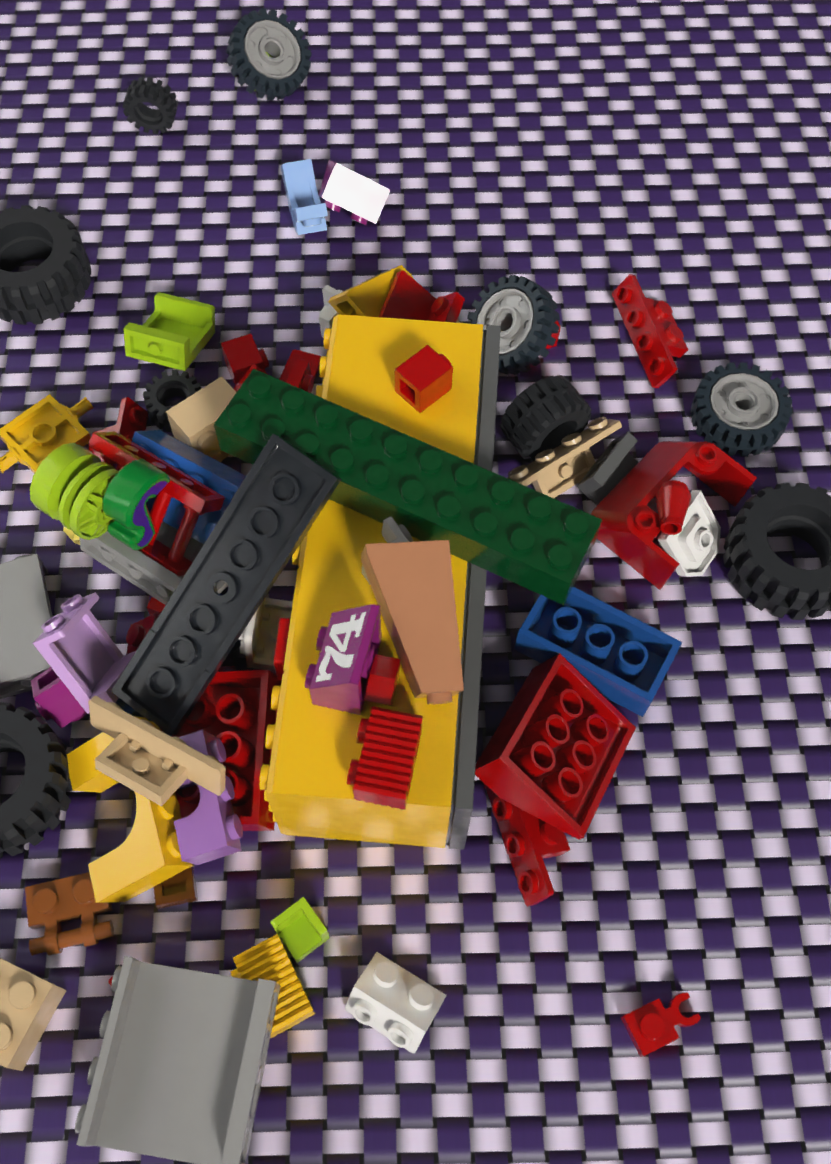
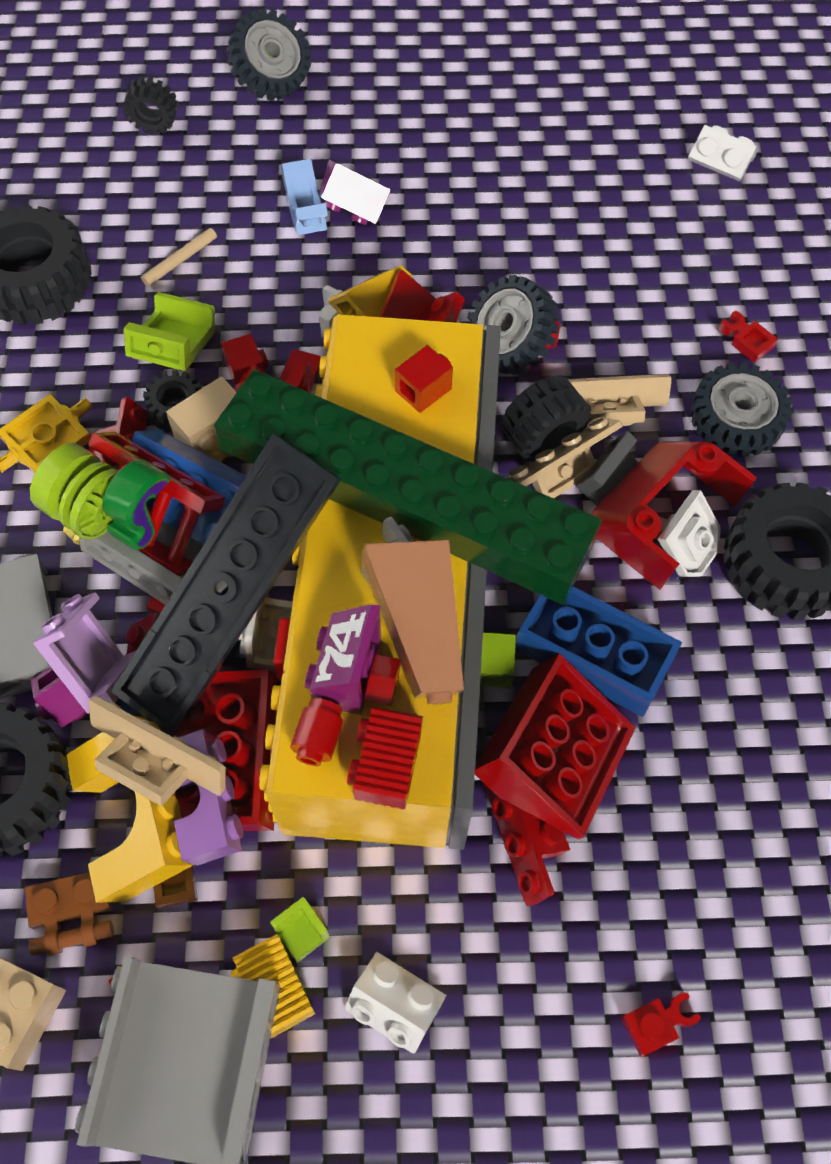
(178, 257): none -> tan bar
(317, 732): none -> red brick
(497, 660): none -> lime panel
(624, 396): none -> tan bracket
(651, 330): red bracket -> none
(672, 505): red cone -> none
(723, 152): none -> white bracket
(750, 339): none -> red plate

